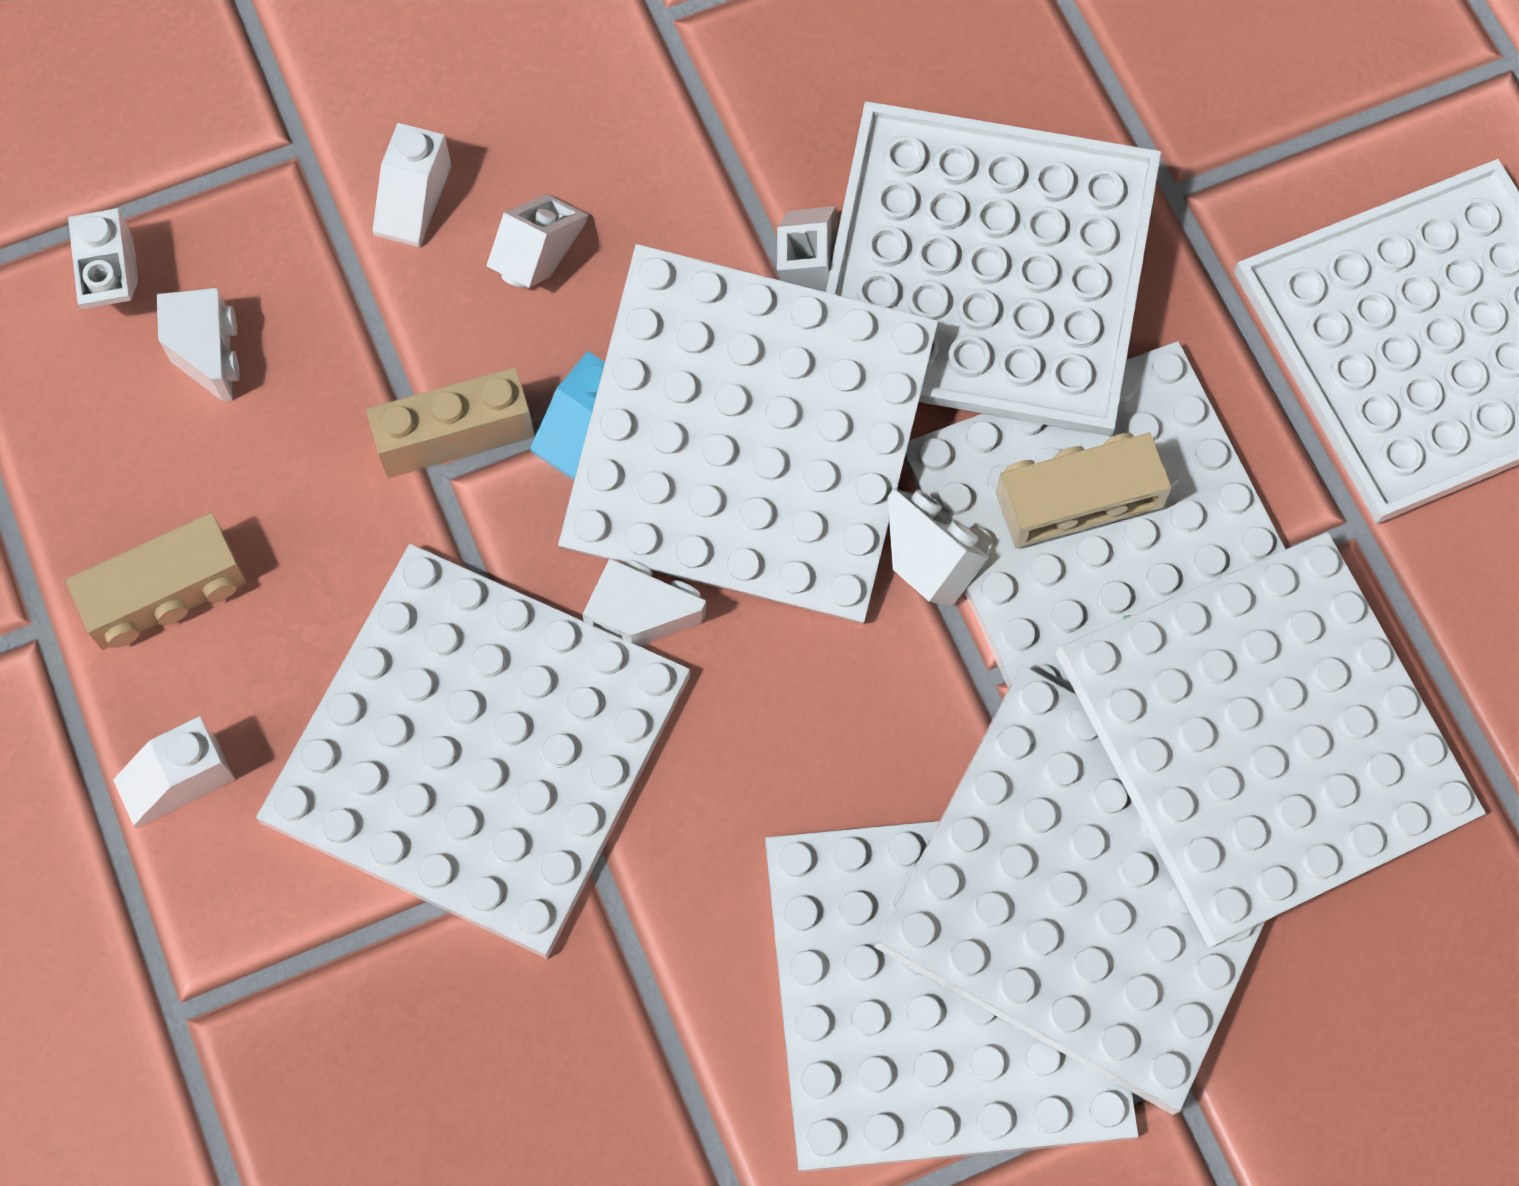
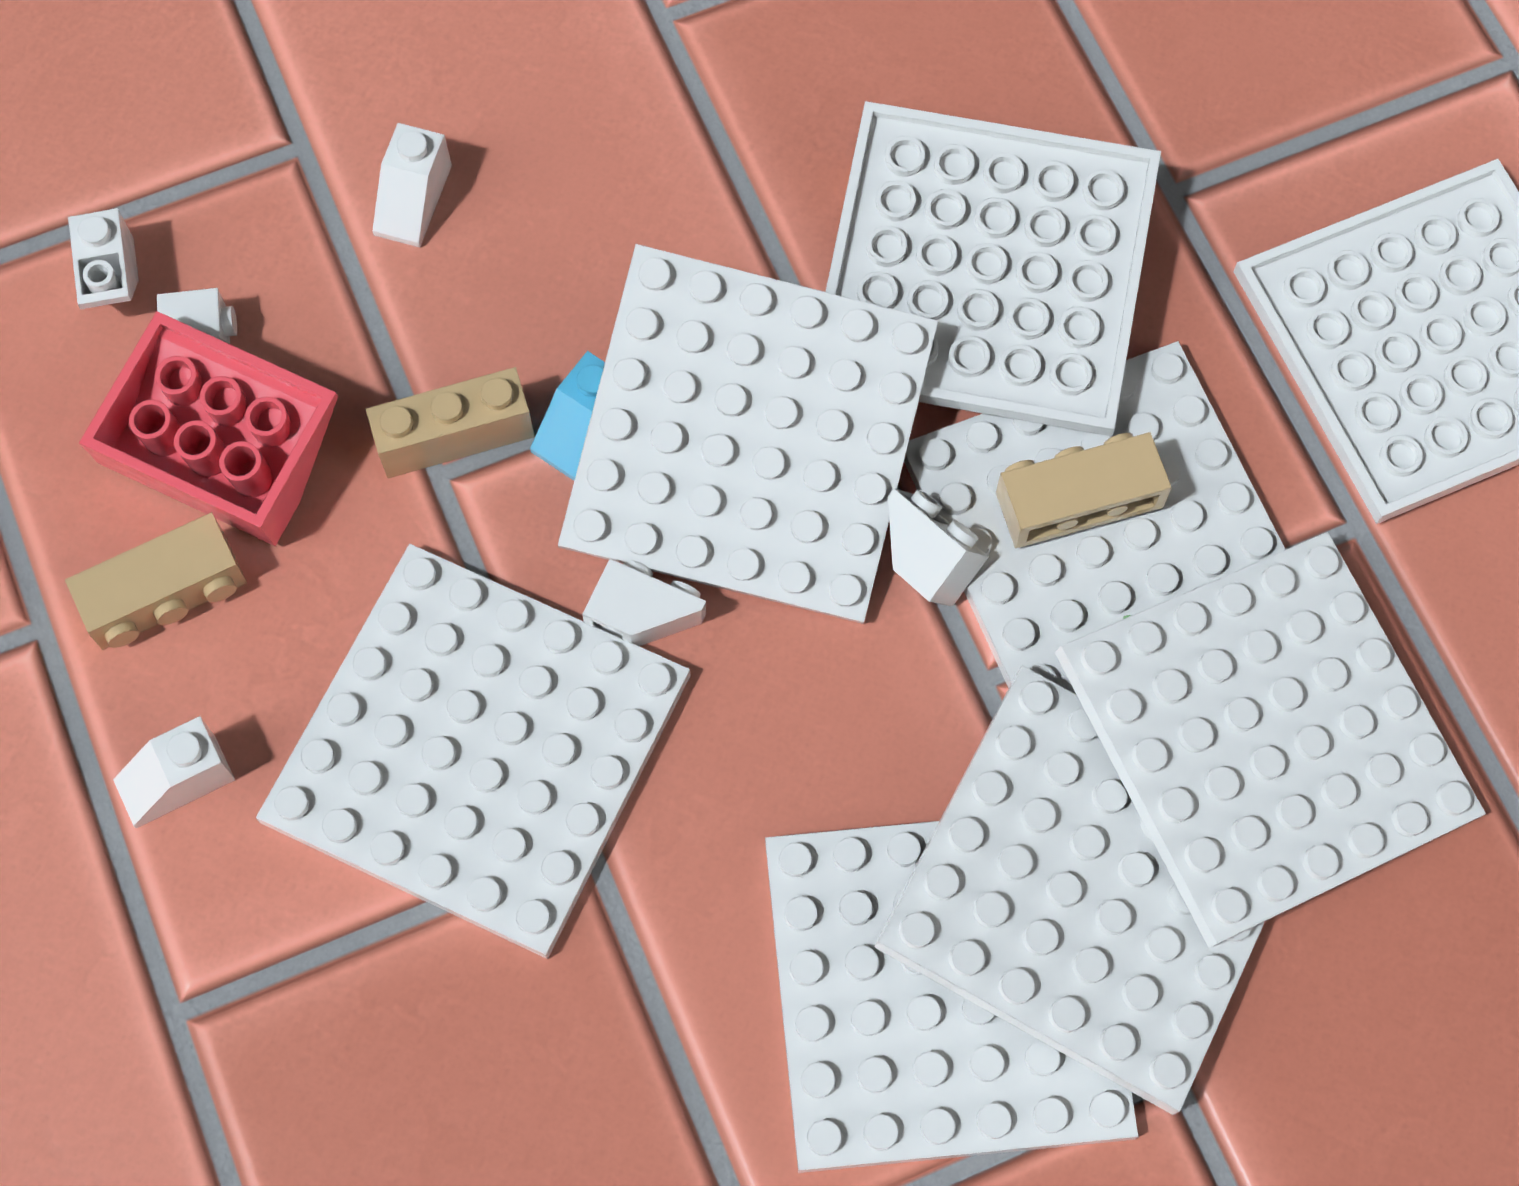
(212, 427): none -> coral slope
(534, 240): white slope -> none
(807, 246): white slope -> none

